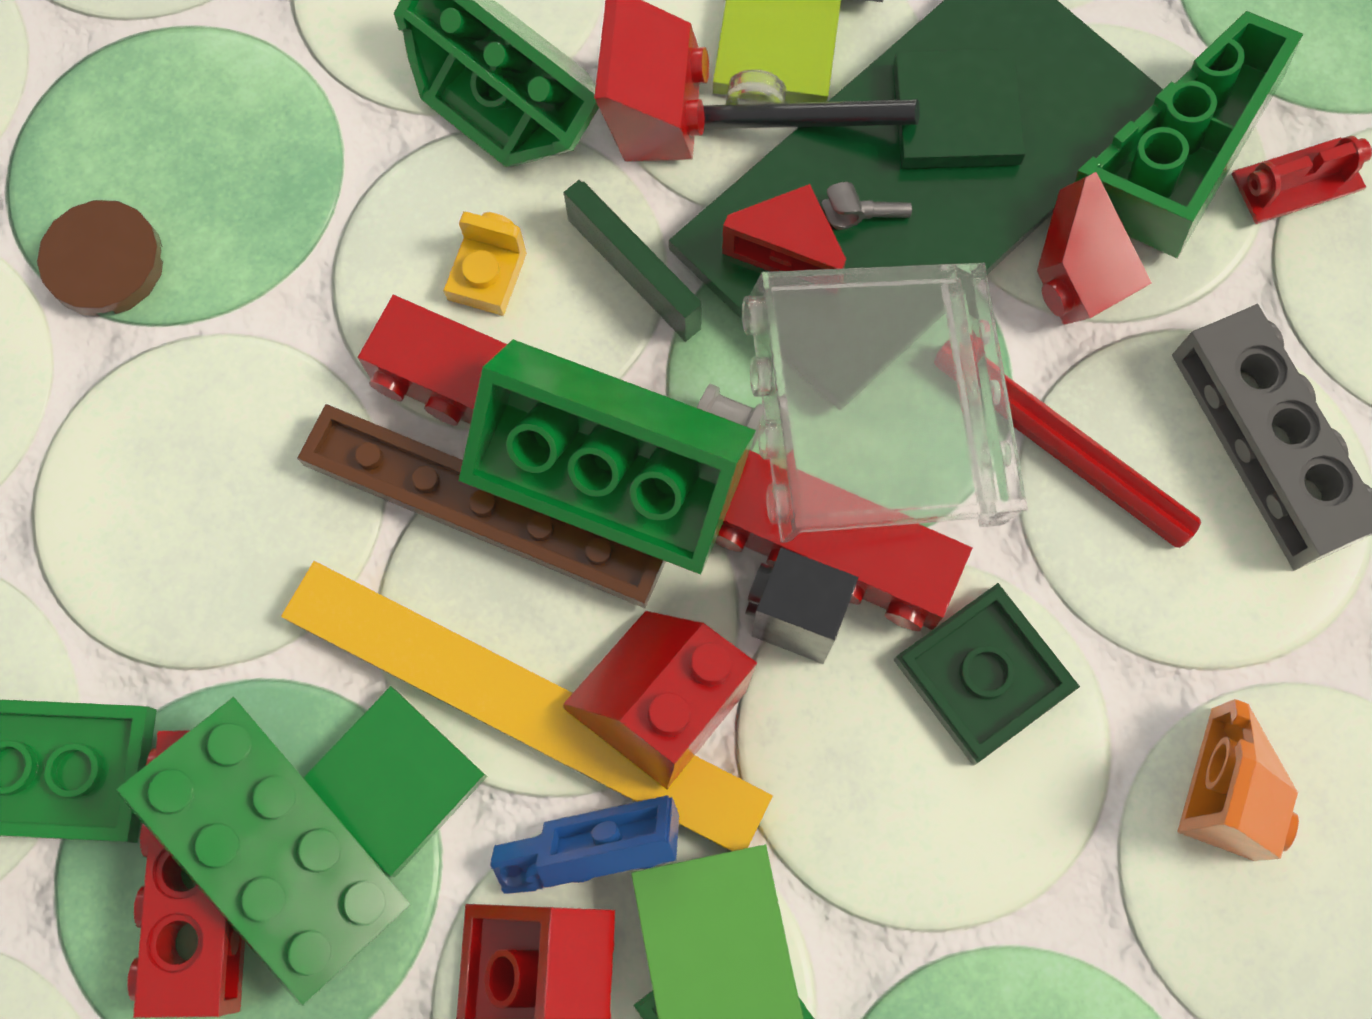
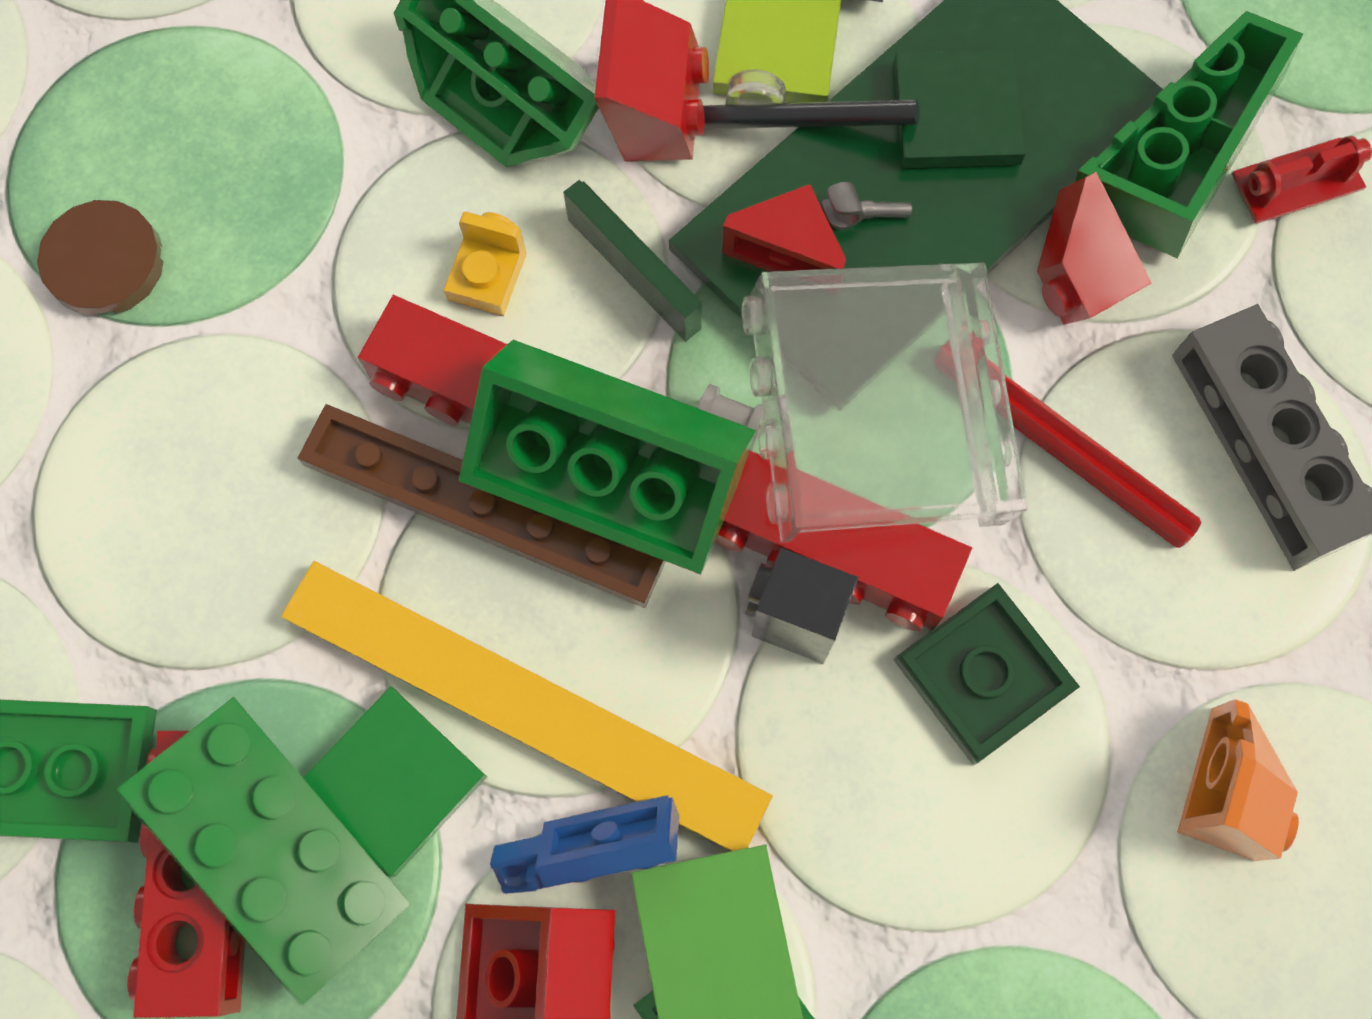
(662, 692): red slope -> none

